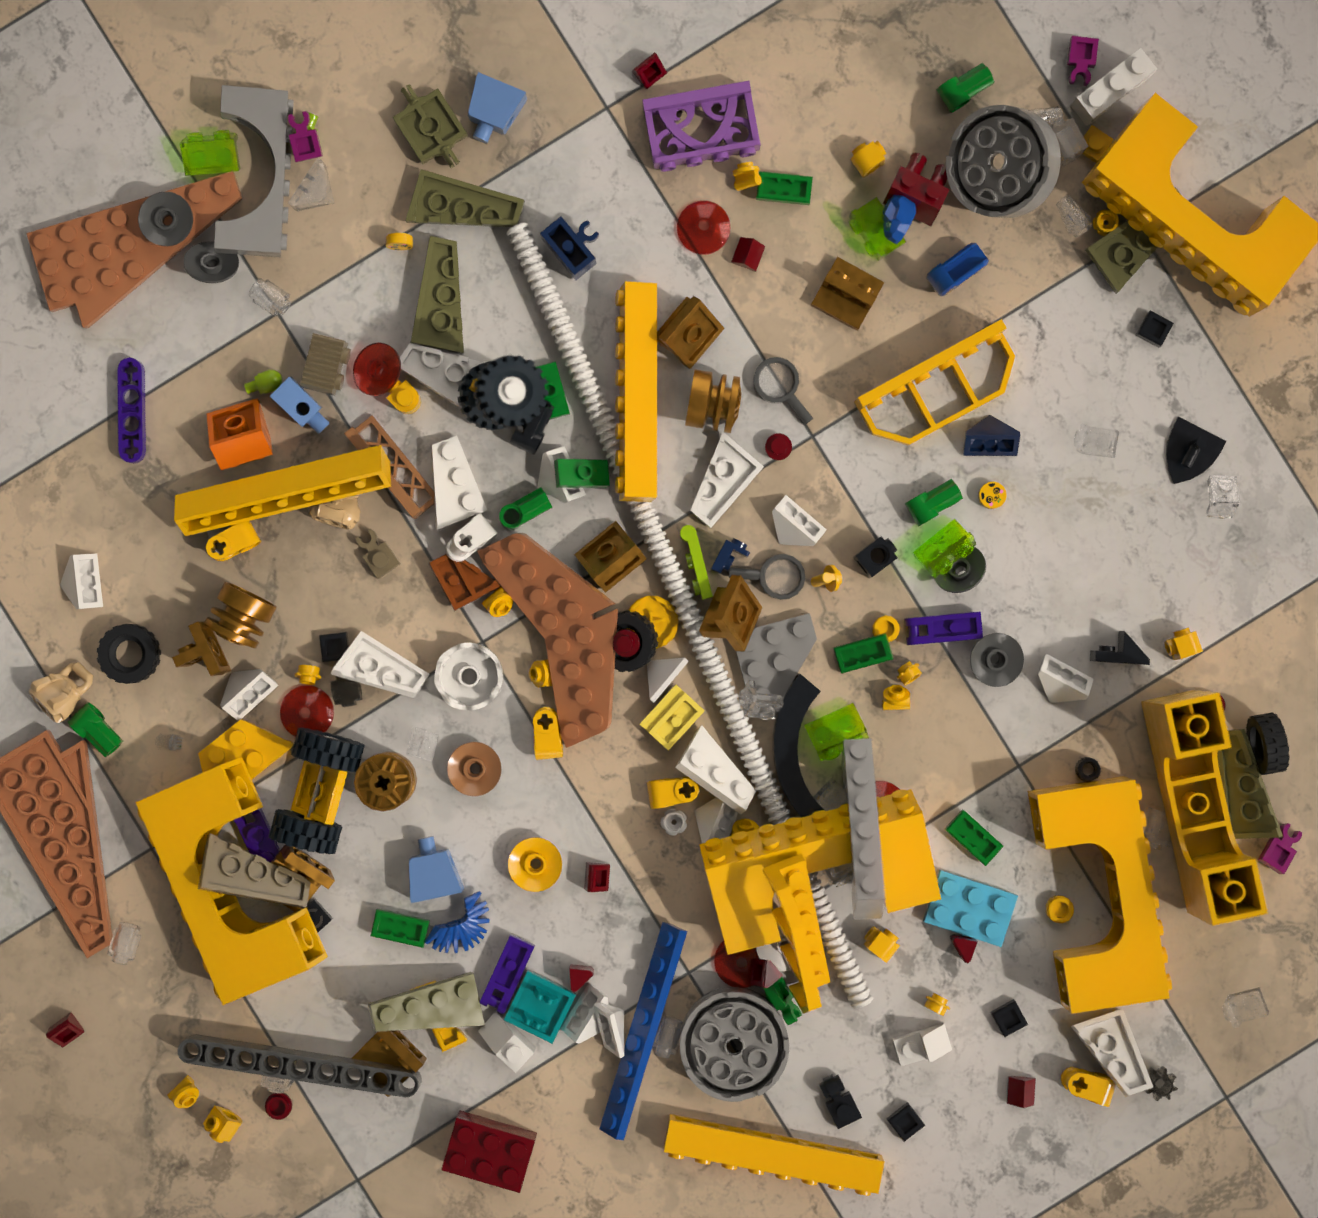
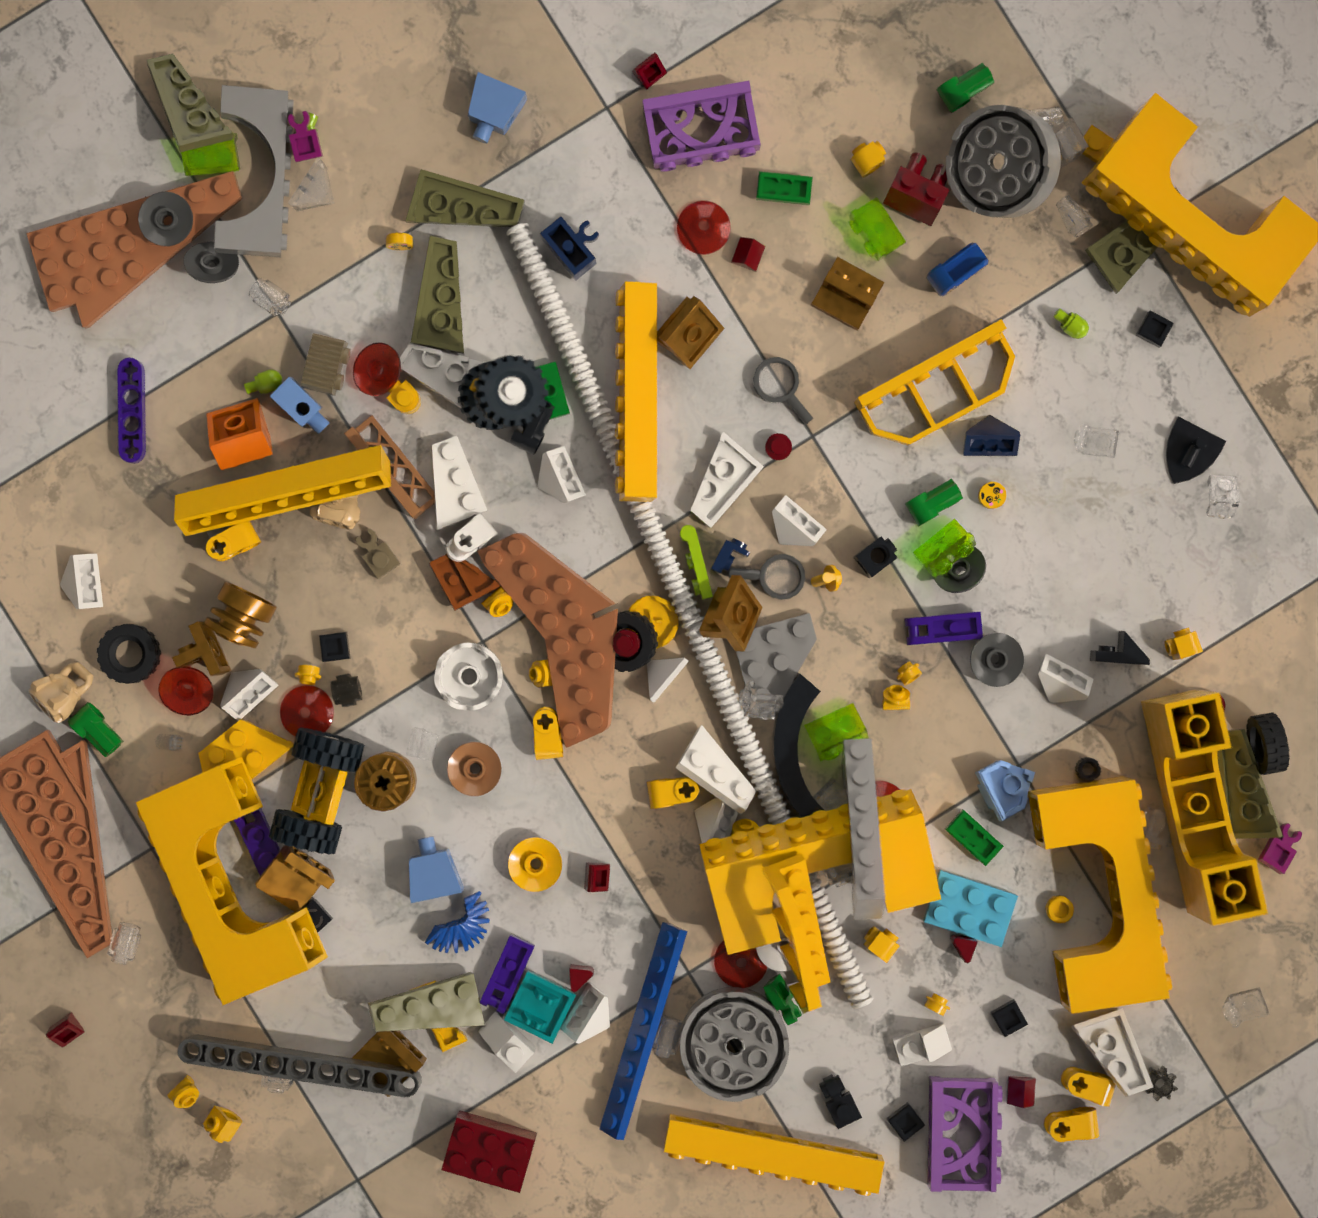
(184, 700): none -> clear red dish
(185, 106): none -> olive wing
(242, 874): dark tan wing -> none
(278, 1106): dark red plate -> none
(379, 667): white wing -> none
(400, 928): green plate -> none
(430, 126): olive plate -> none
(527, 508): green piece -> none
(581, 473): green plate -> none
(610, 556): pearl gold bracket -> none
(611, 1027): white slope -> none
(672, 717): light yellow plate -> none
(672, 829): white plate -> none
(713, 401): pearl gold wheel -> none
(746, 176): yellow plate -> none
(764, 973): dark red slope -> none
(863, 653): green plate -> none
(886, 625): yellow tile -> none
(897, 217): blue rock -> none
(940, 1164): none -> medium lavender fence
(1004, 787): none -> light blue plate
(1072, 324): none -> lime cylinder
(1077, 1123): none -> yellow piece
(1083, 56): magenta plate -> none
(1105, 215): yellow plate -> none
(1113, 87): white arch -> none

